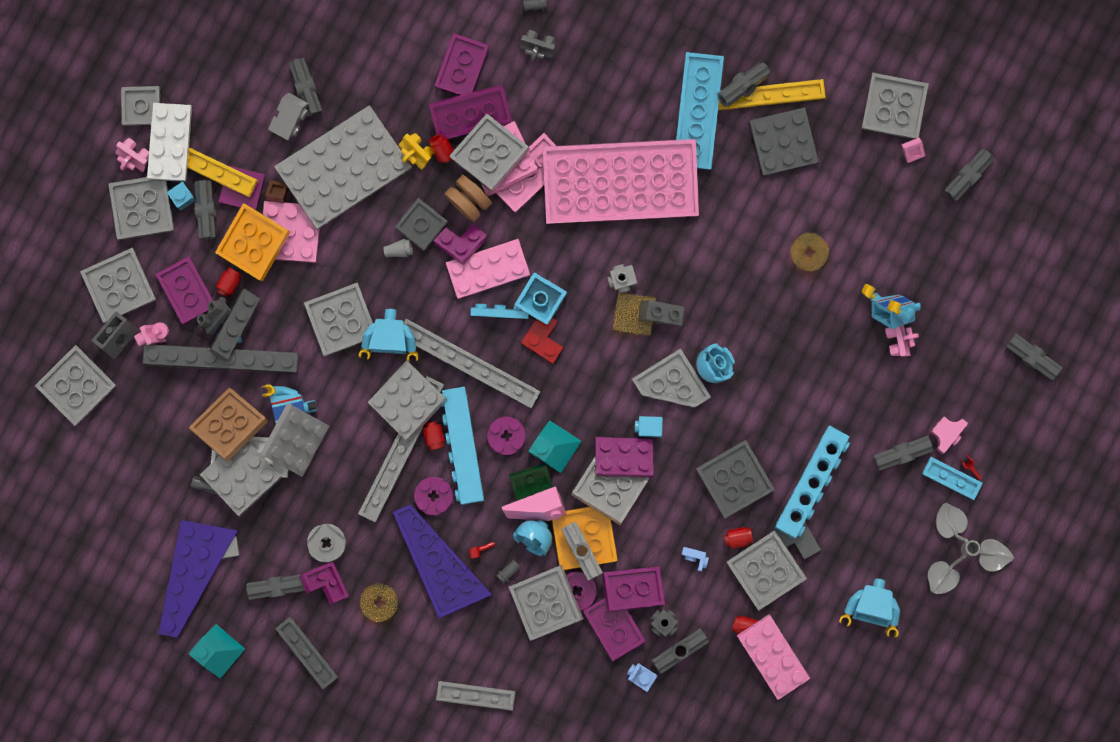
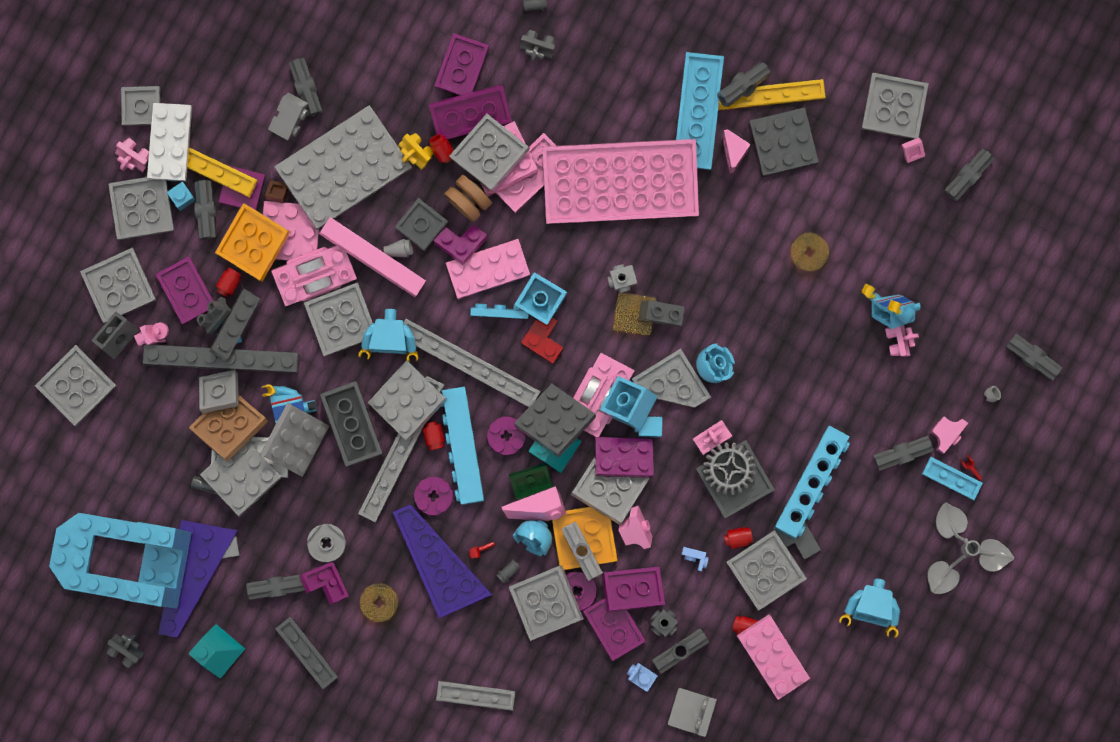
(127, 647): none -> dark grey hips
(160, 569): none -> medium azure bracket
(218, 391): none -> light grey plate
(313, 274): none -> bright pink piece
(351, 424): none -> dark grey brick
(372, 257): none -> bright pink tile
(555, 420): none -> dark grey plate
(597, 386): none -> bright pink piece
(628, 403): none -> medium azure brick
(636, 529): none -> bright pink brick
(692, 712): none -> light grey bracket
(712, 437): none -> bright pink hips
(732, 451): none -> light grey gear
(734, 148): none -> bright pink slope
(992, 394): none -> light grey hinge

